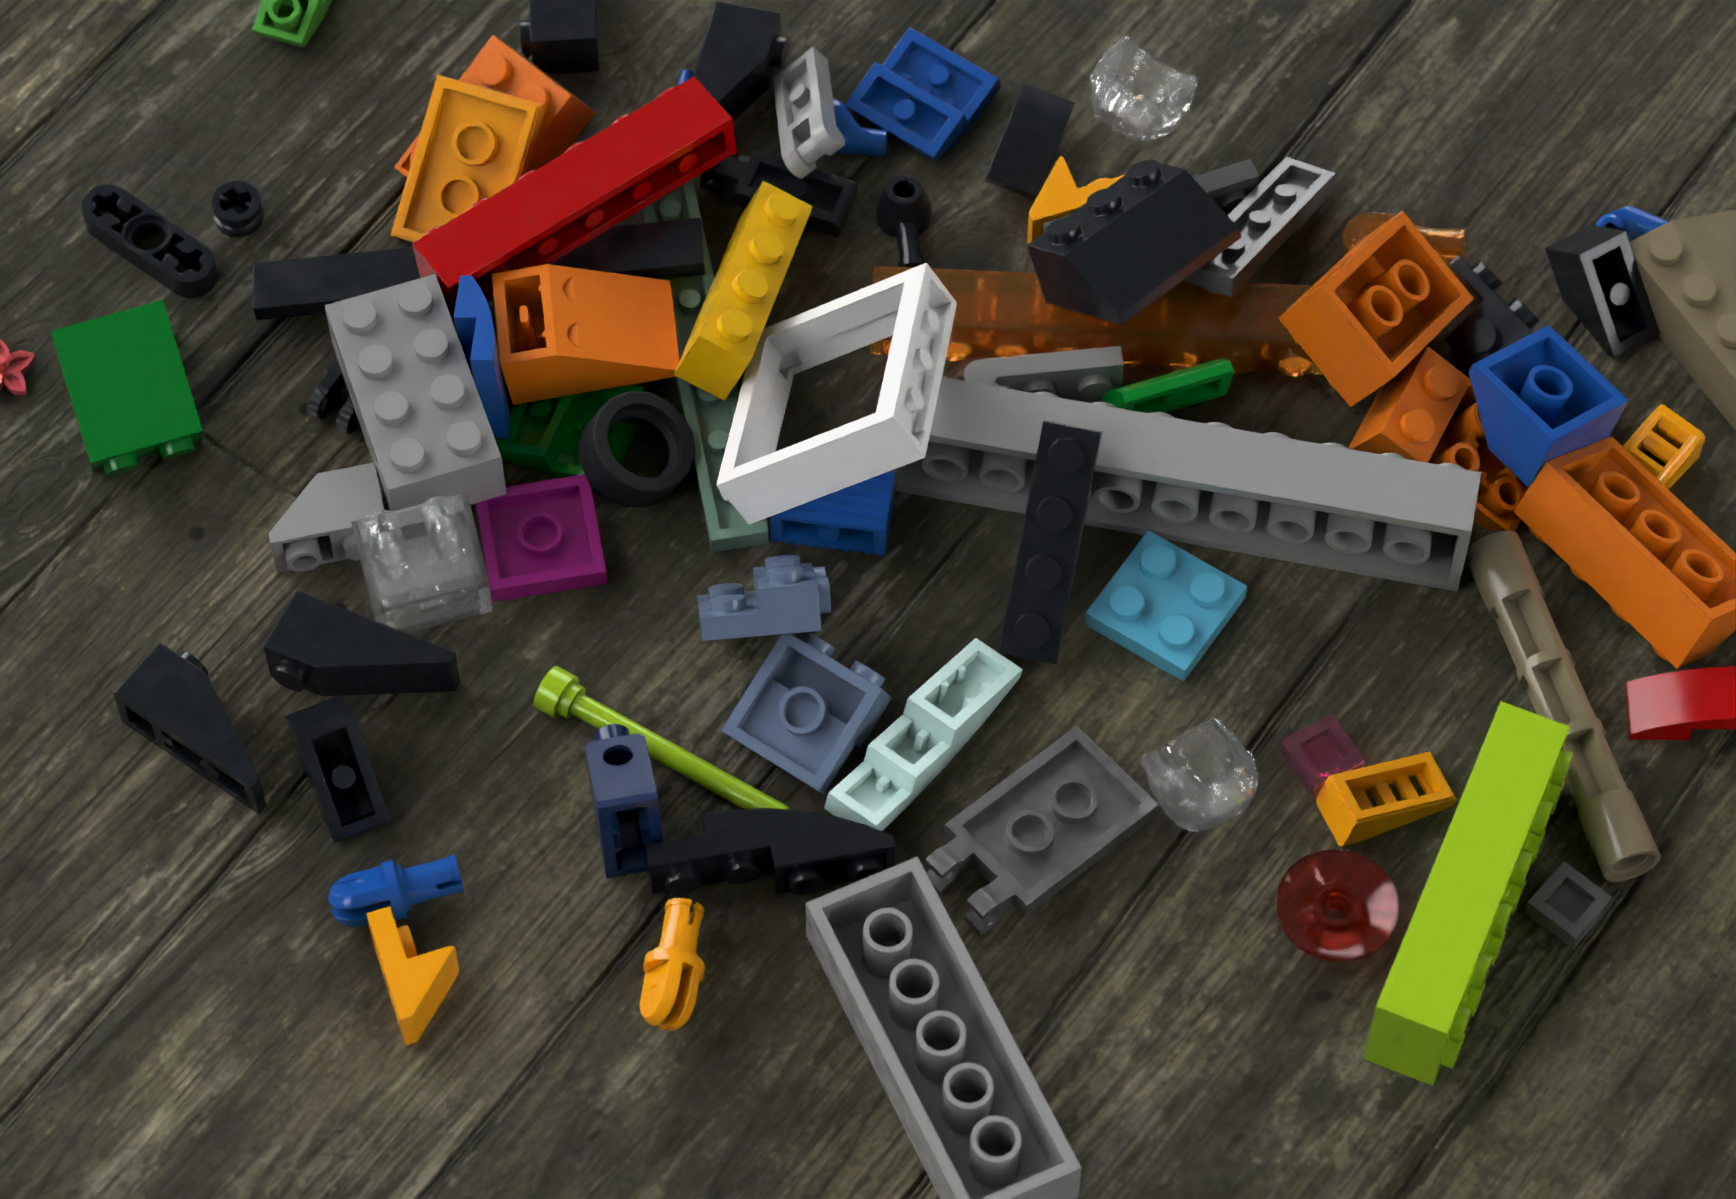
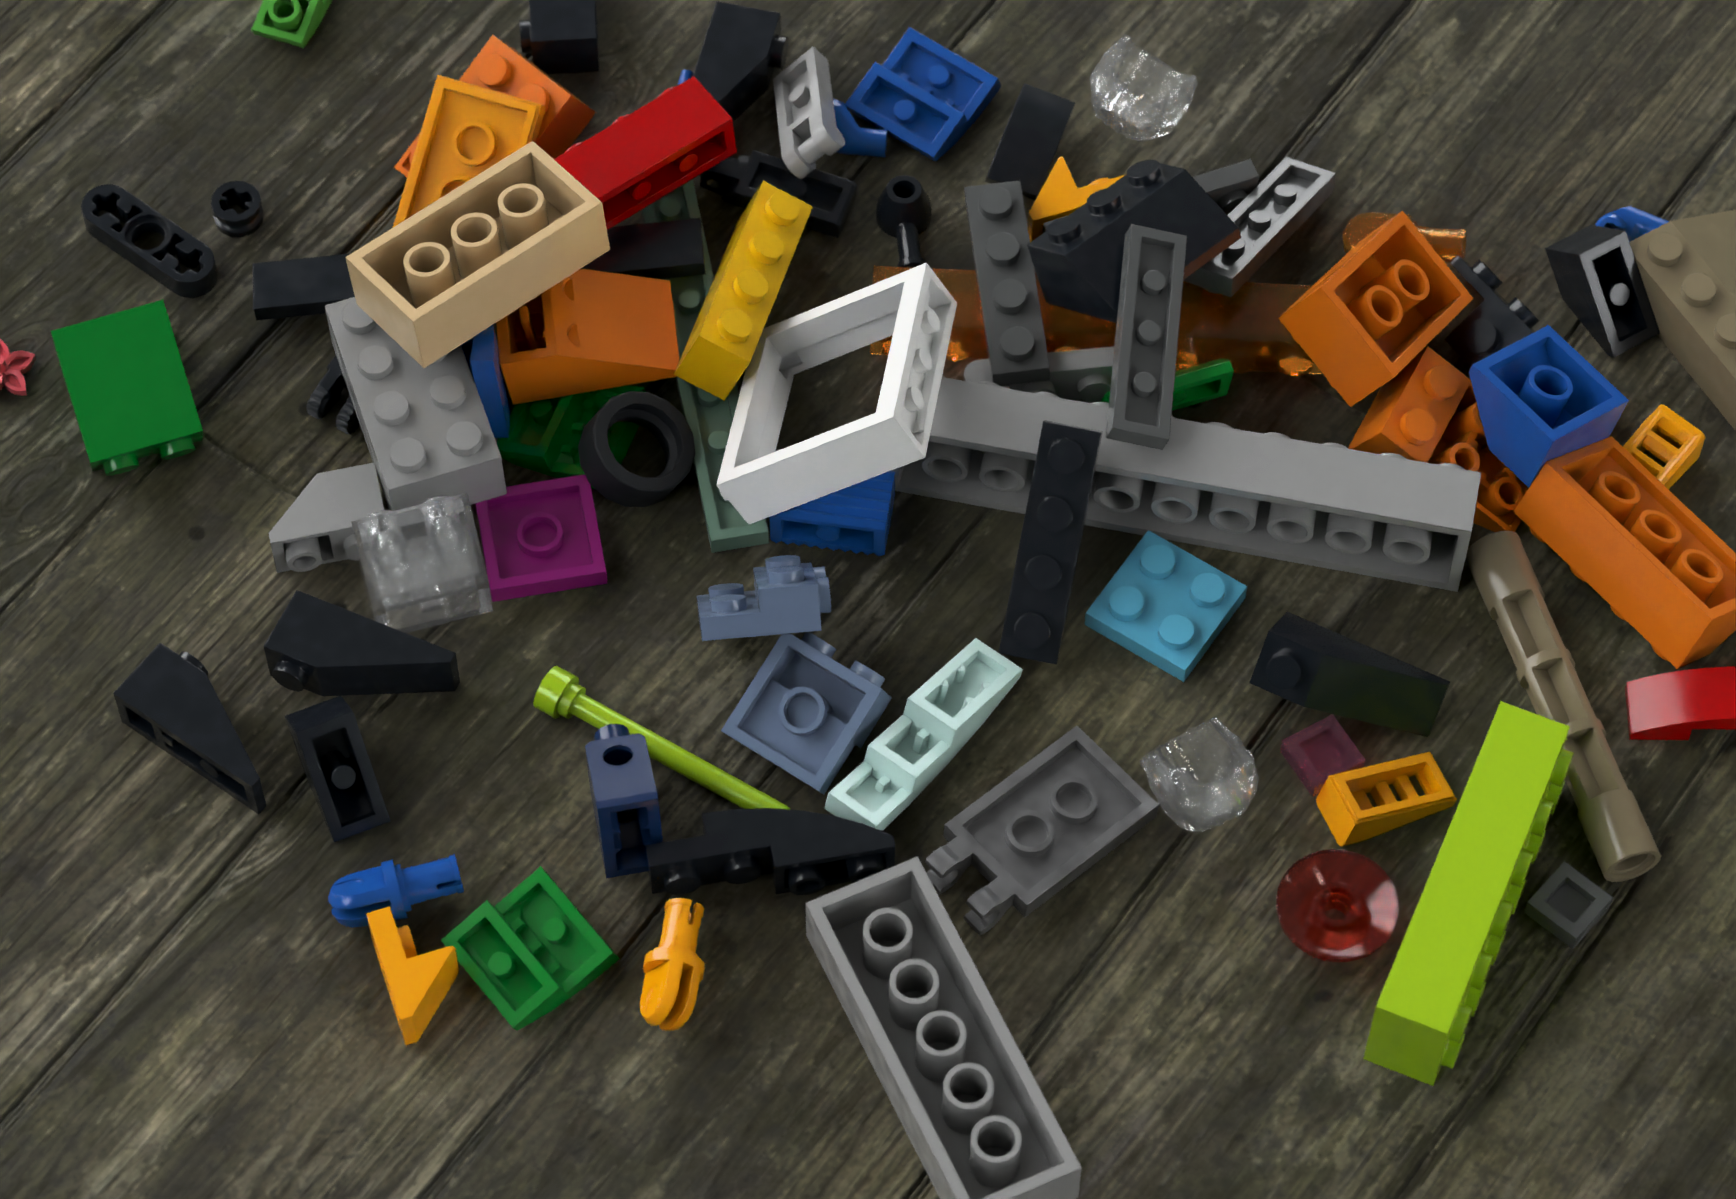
(478, 253): none -> tan brick
(530, 950): none -> green slope
(1006, 283): none -> dark grey plate
(1146, 337): none -> dark grey plate
(1346, 677): none -> black slope

